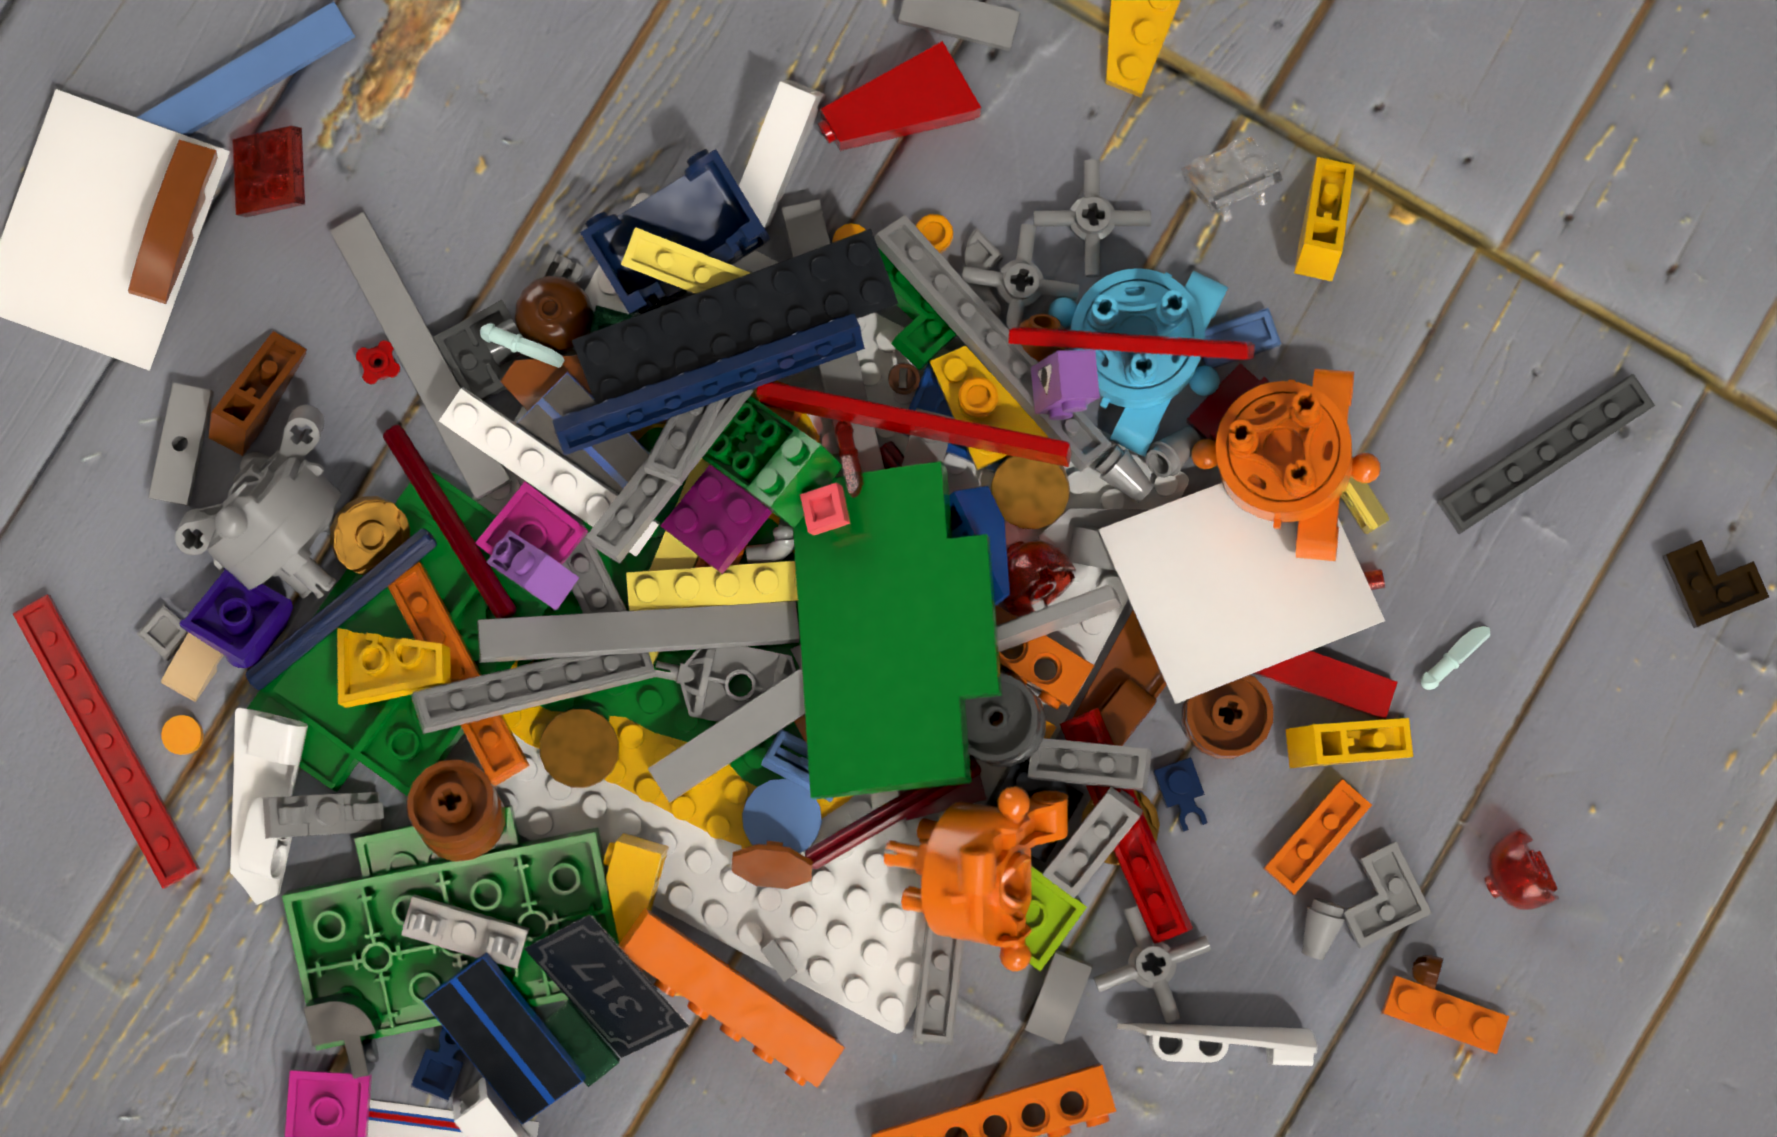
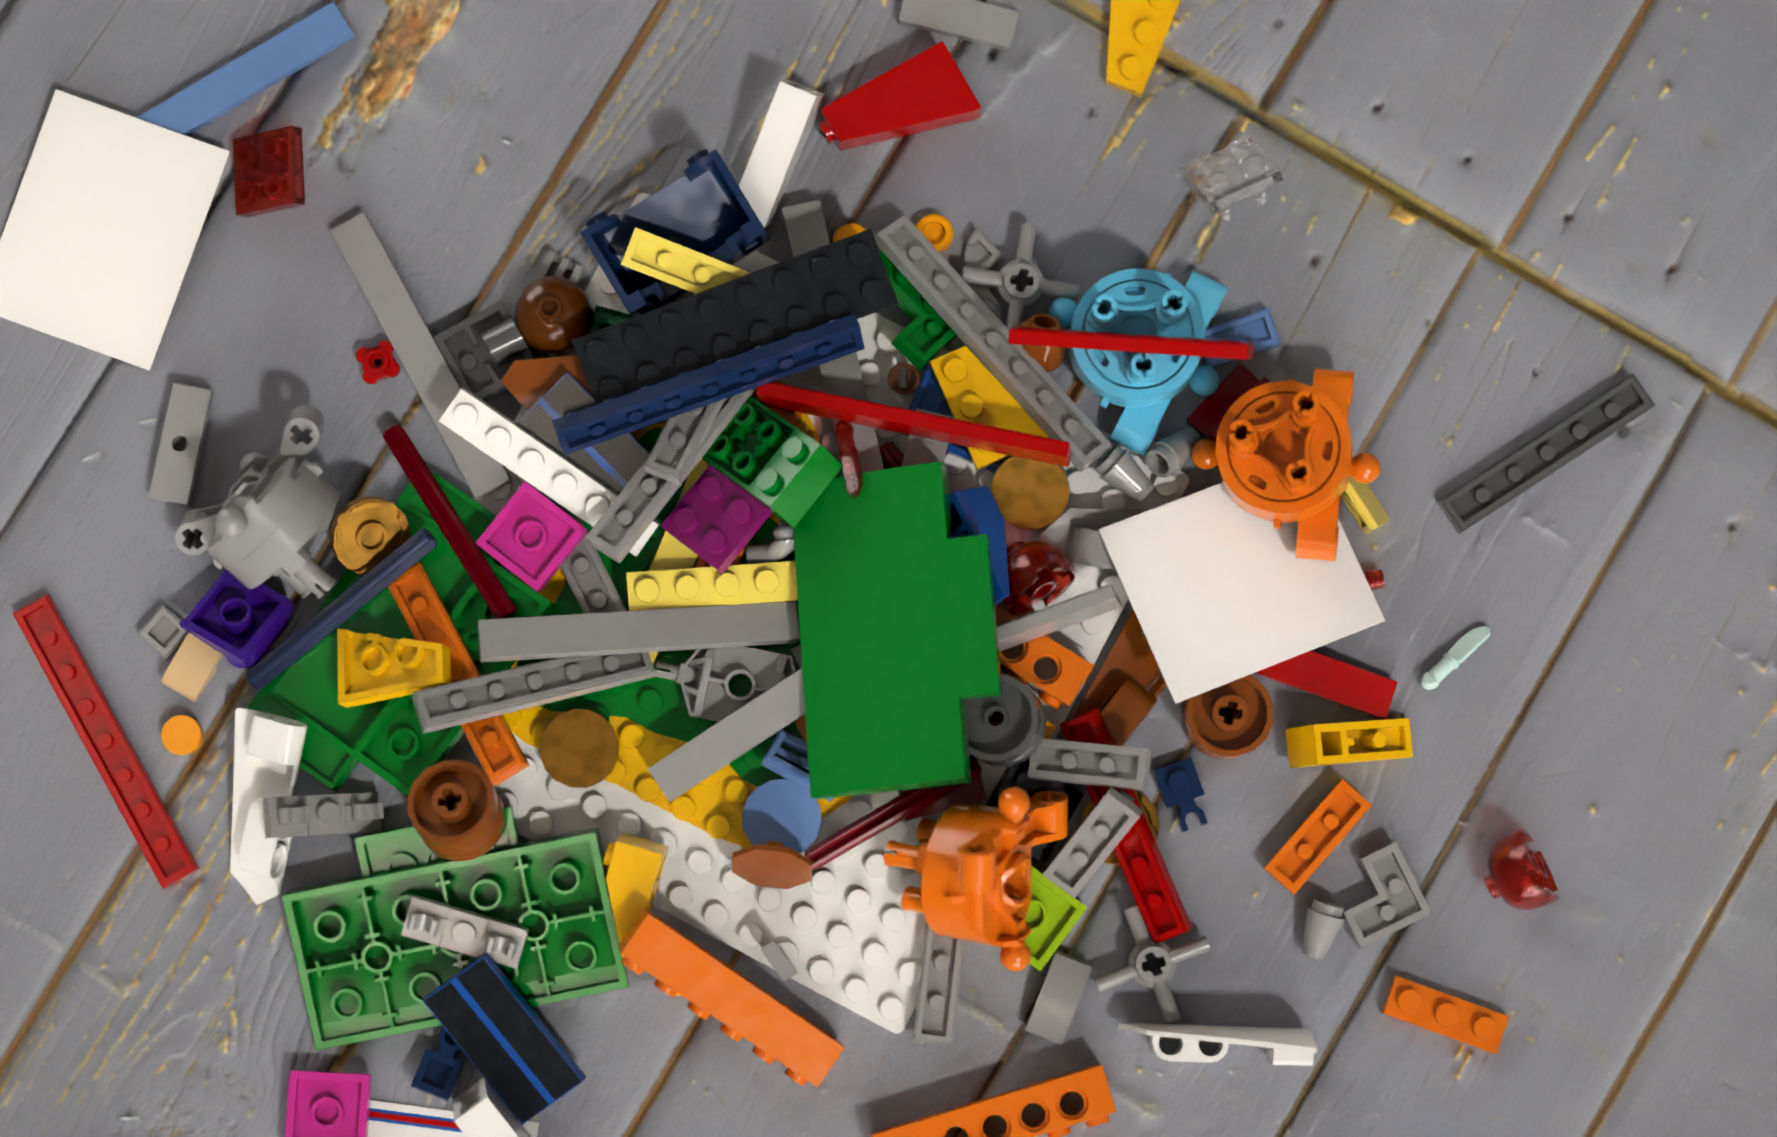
(172, 222): dark orange slope -> none
(255, 394): dark orange slope -> none
(346, 1019): brick -> none
(518, 343): light aqua piece -> none
(532, 569): medium lavender slope -> none
(581, 1042): clear green plate -> none
(606, 986): black sticker -> none
(825, 509): coral tile -> none
(978, 397): light orange tile -> none
(1065, 383): medium lavender brick -> none
(1103, 211): light grey bar -> none
(1325, 219): yellow slope -> none
(1427, 970): reddish brown hinge -> none
(1708, 594): dark brown plate -> none

